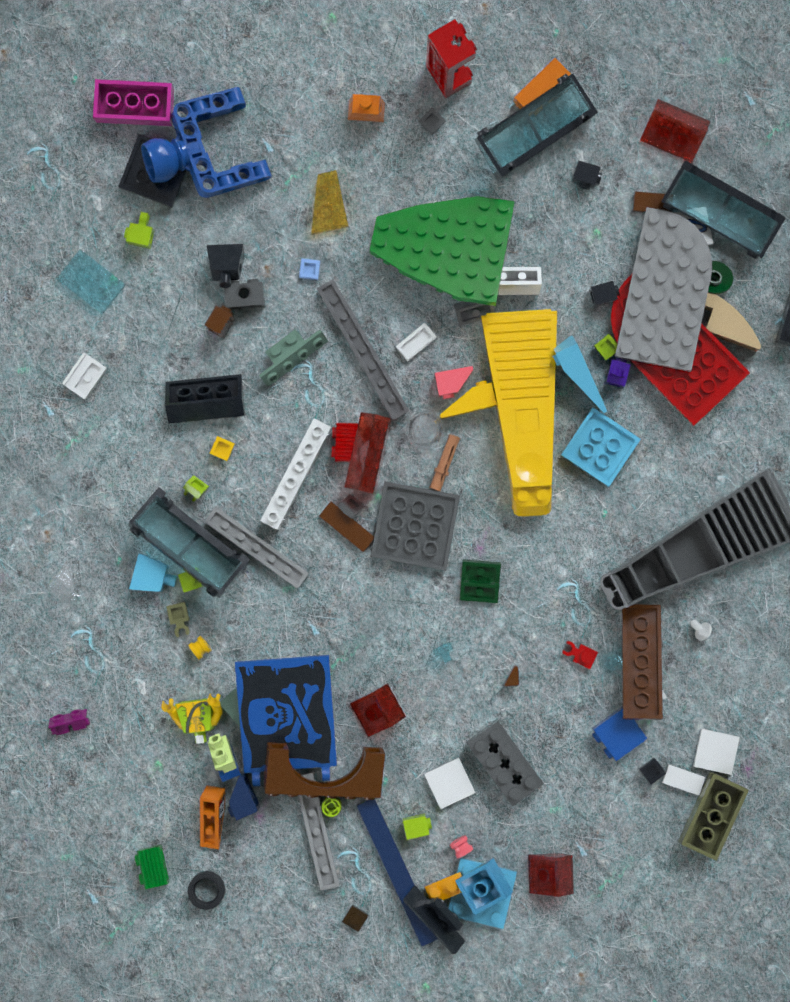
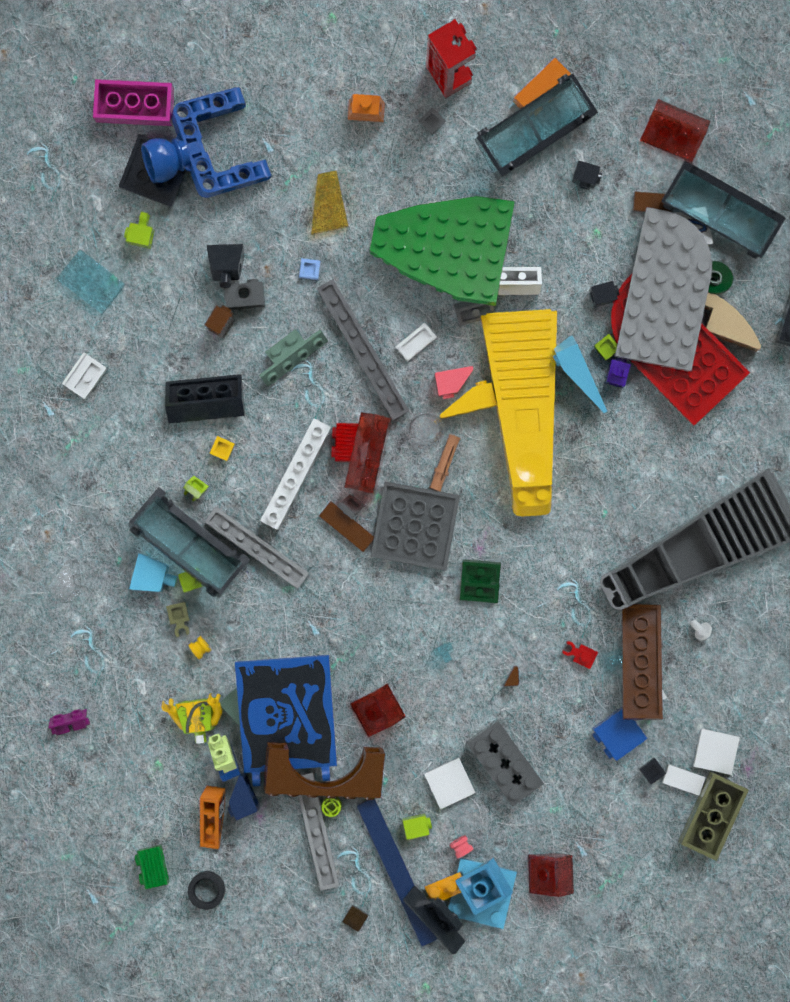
(600, 447): medium azure plate -> none

